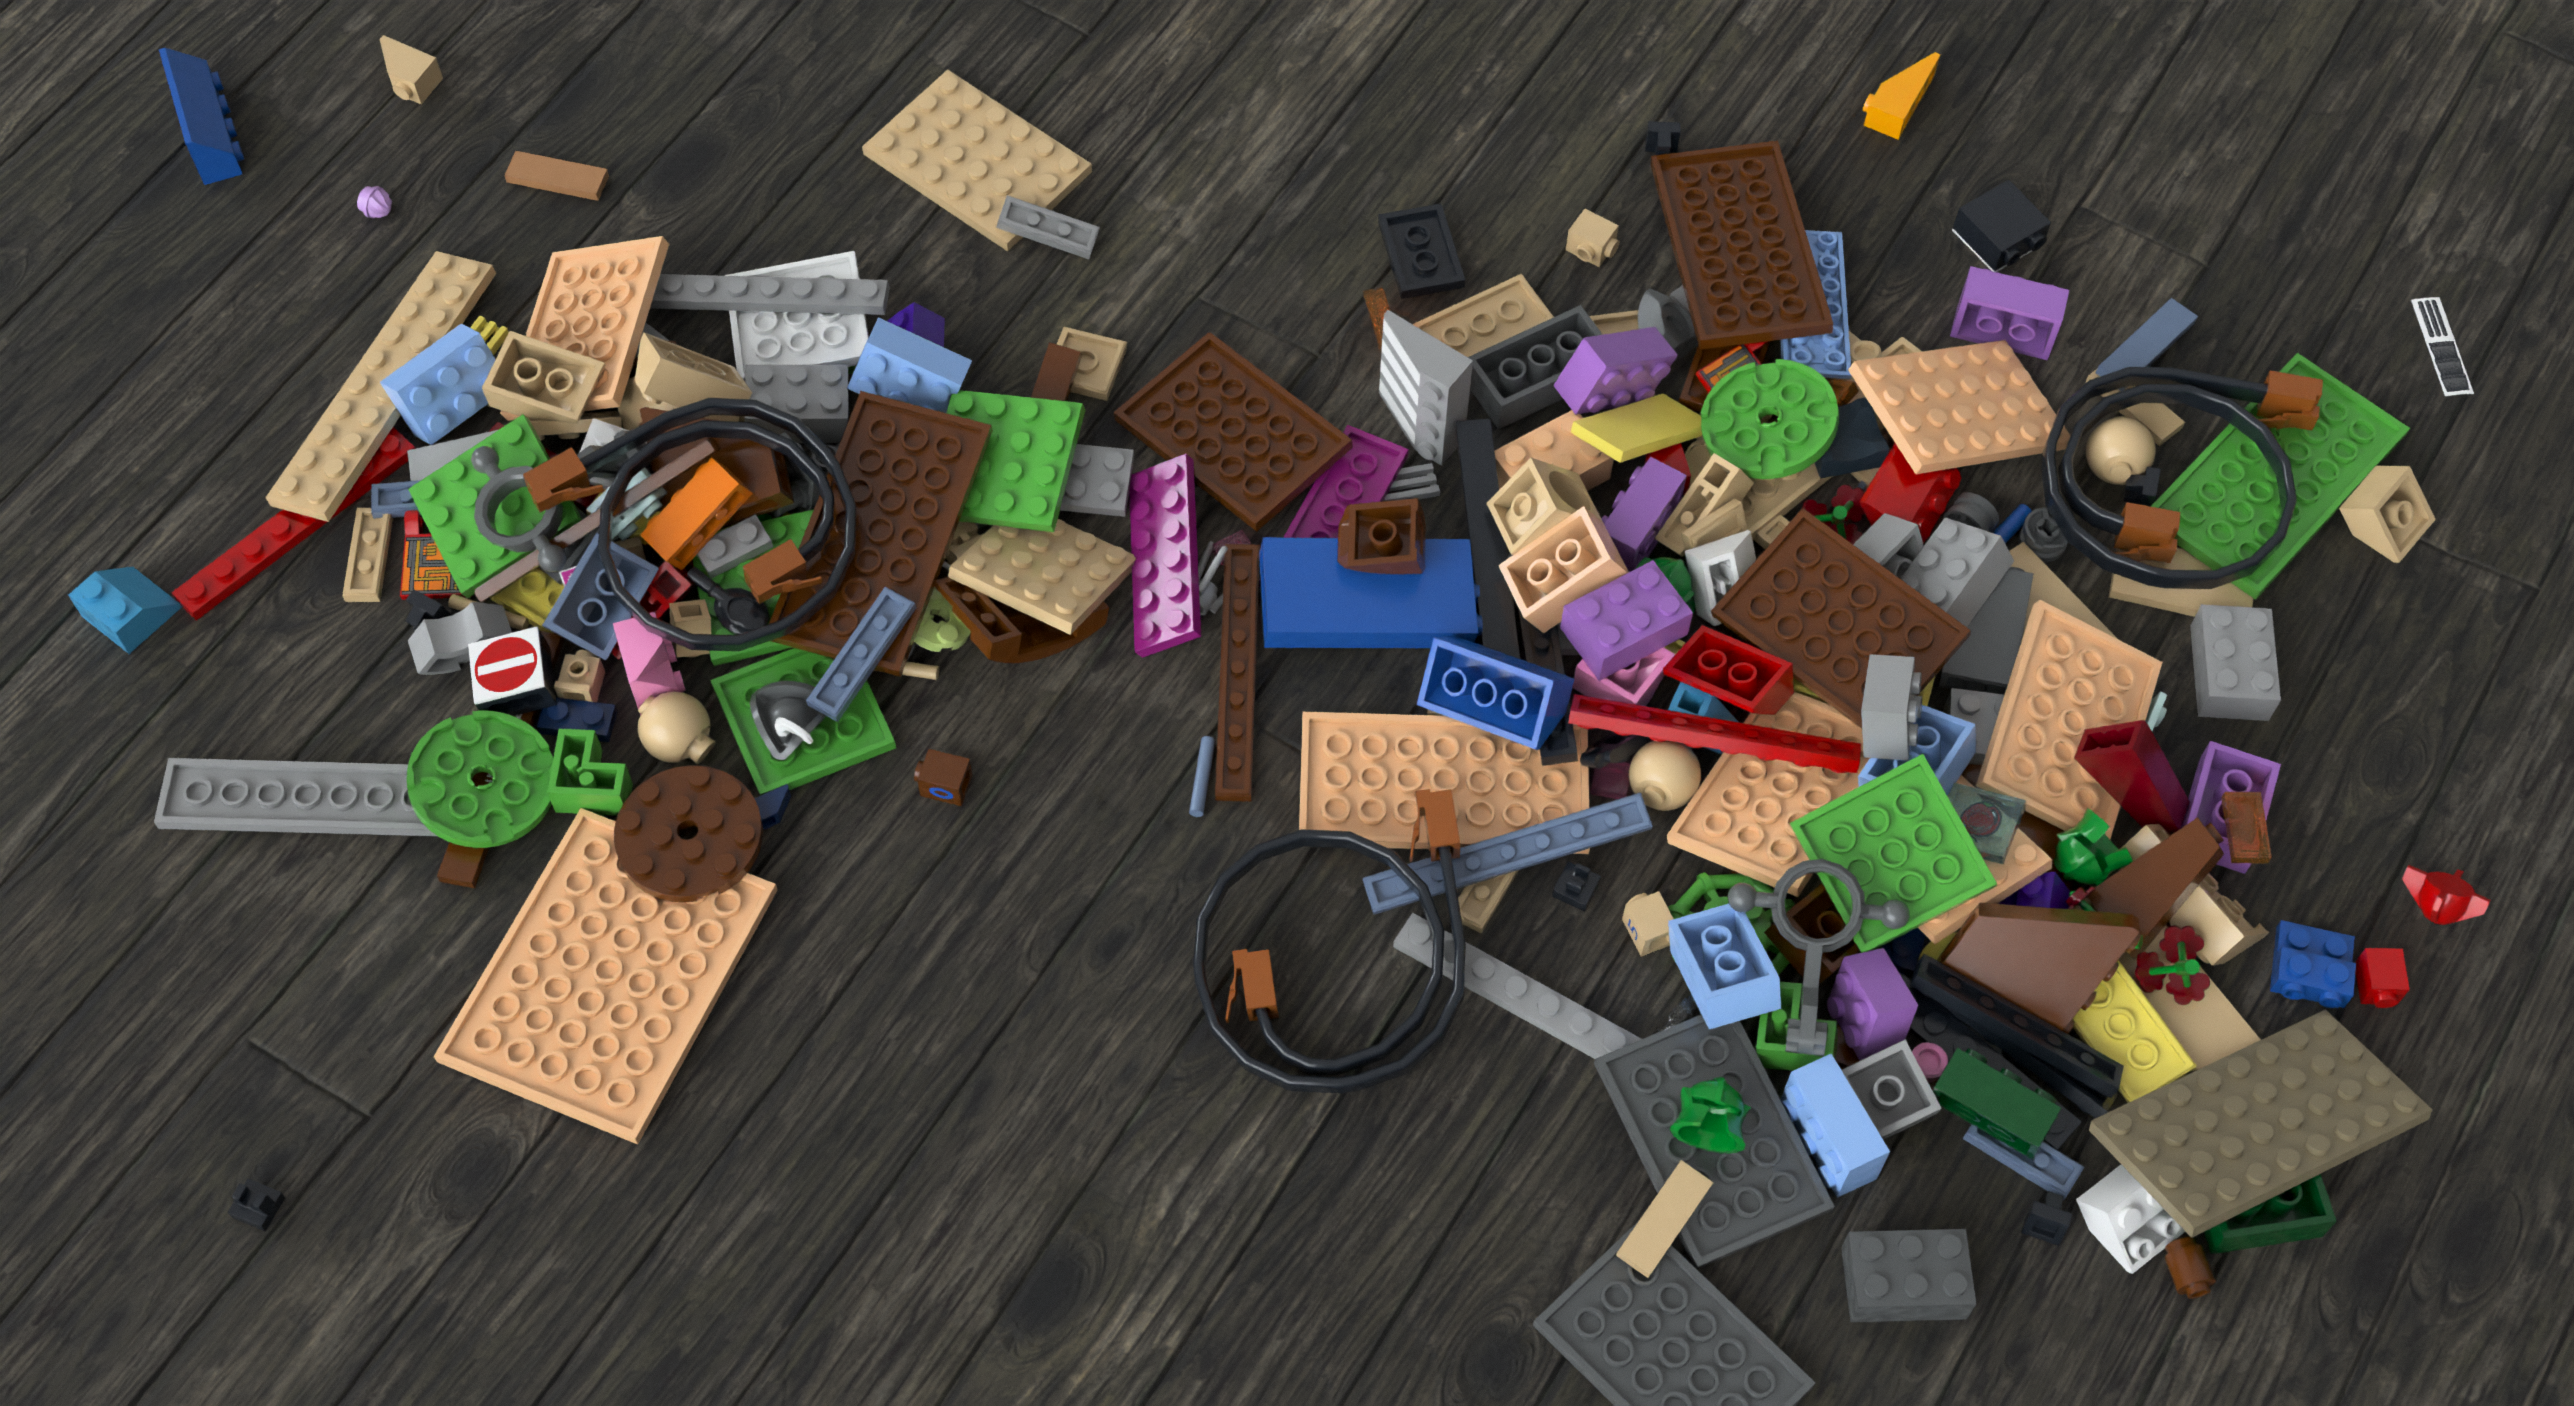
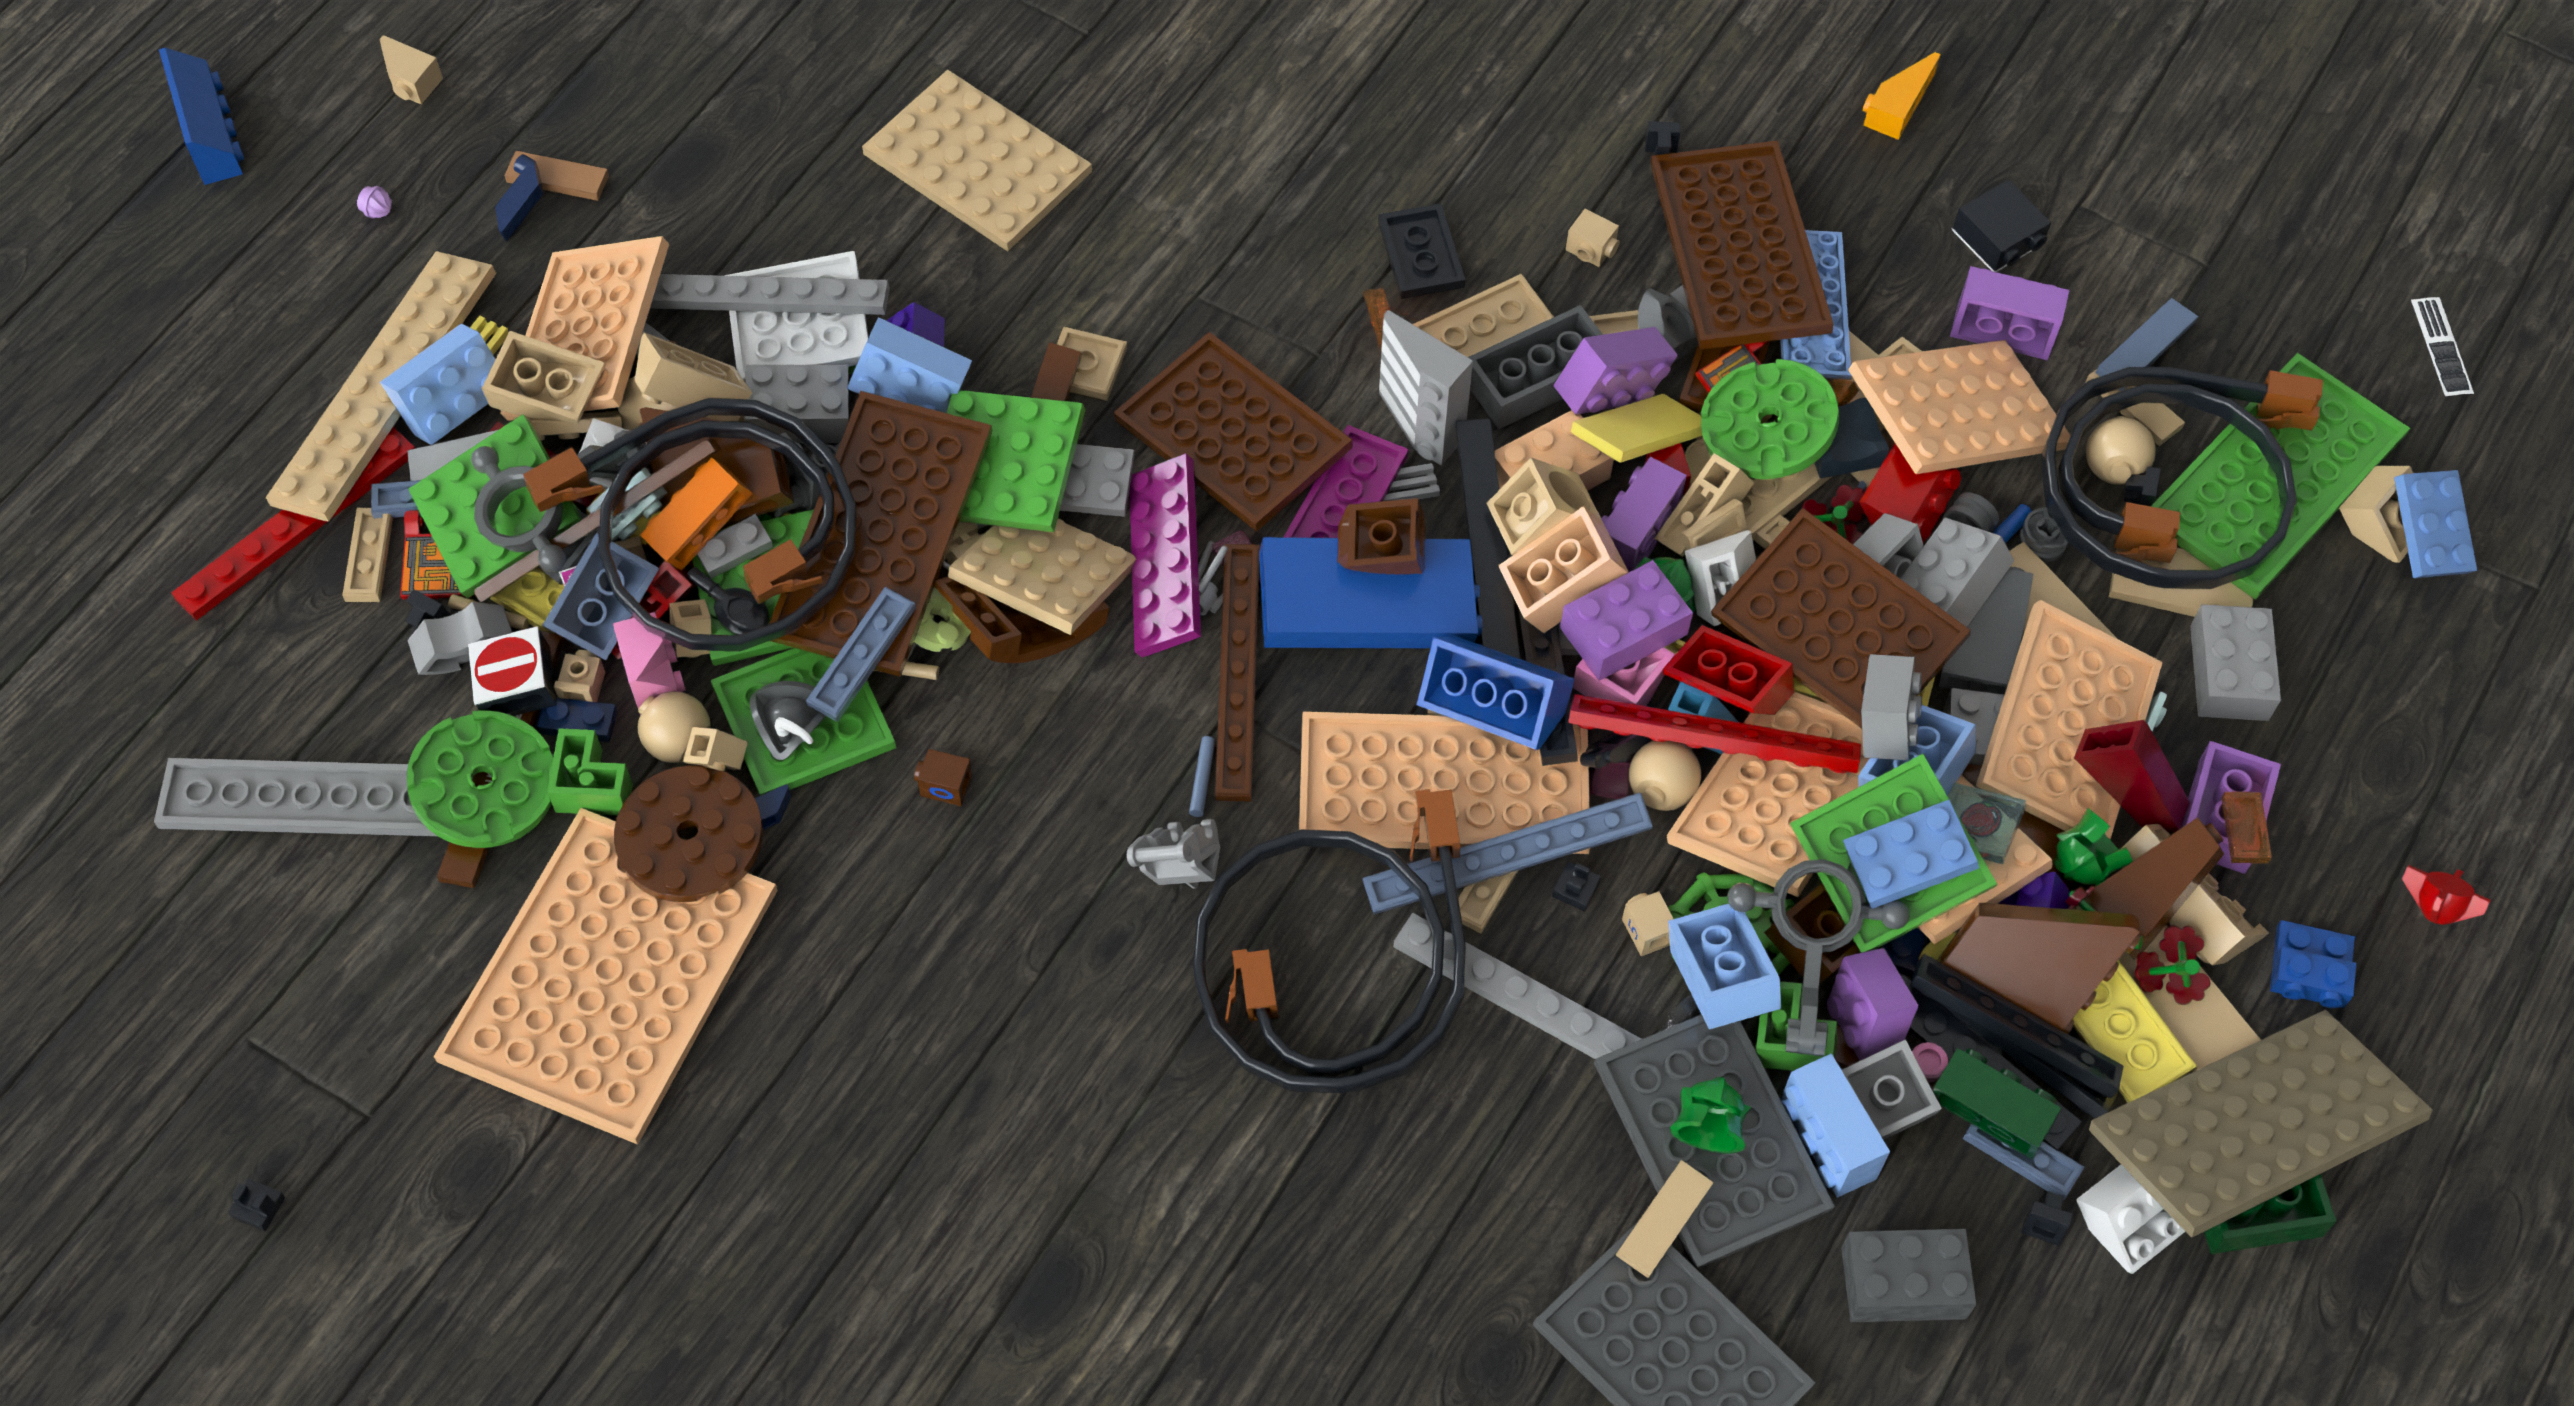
(123, 605): dark azure slope -> none
(519, 197): none -> dark blue piece
(715, 749): none -> tan brick
(1047, 227): light grey tile -> none
(1176, 855): none -> light grey piece
(1864, 350): tan tile -> none
(1910, 854): none -> medium blue plate
(2189, 1267): reddish brown brick -> none
(2381, 976): red brick -> none
(2435, 523): none -> medium blue plate

